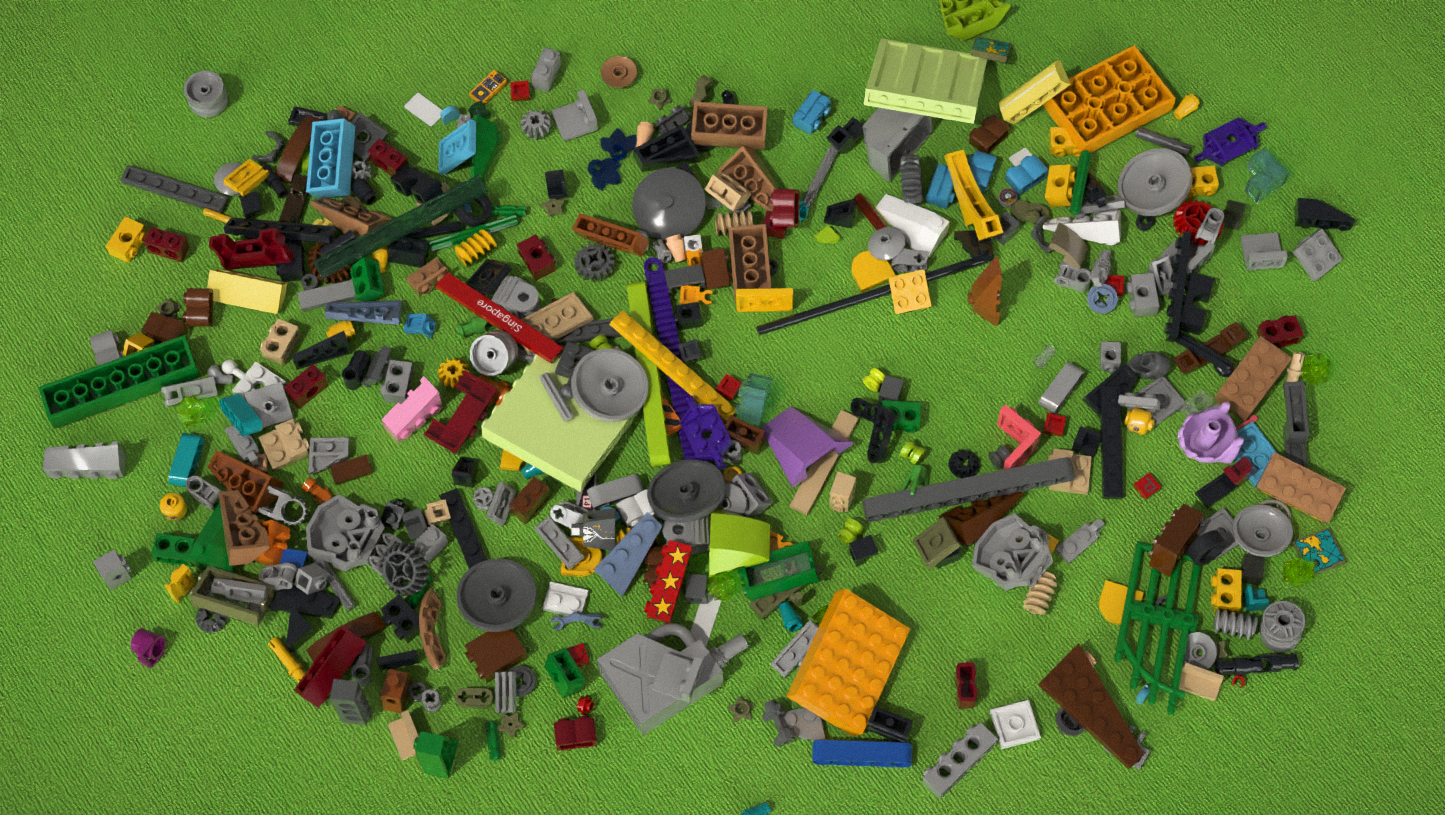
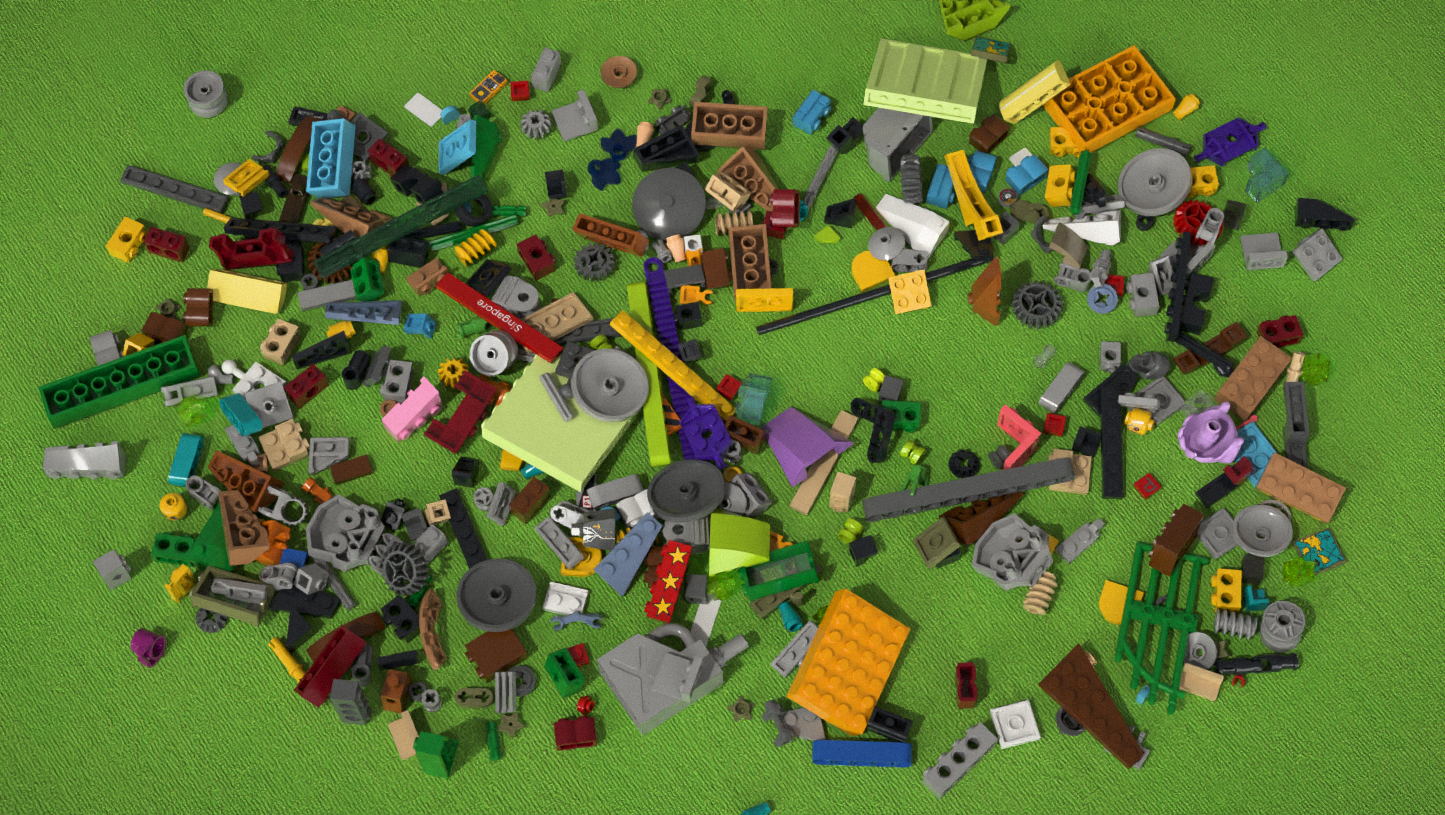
(386, 406): none -> medium nougat tile
(1041, 313): none -> dark grey gear
(1206, 547): black tyre -> none

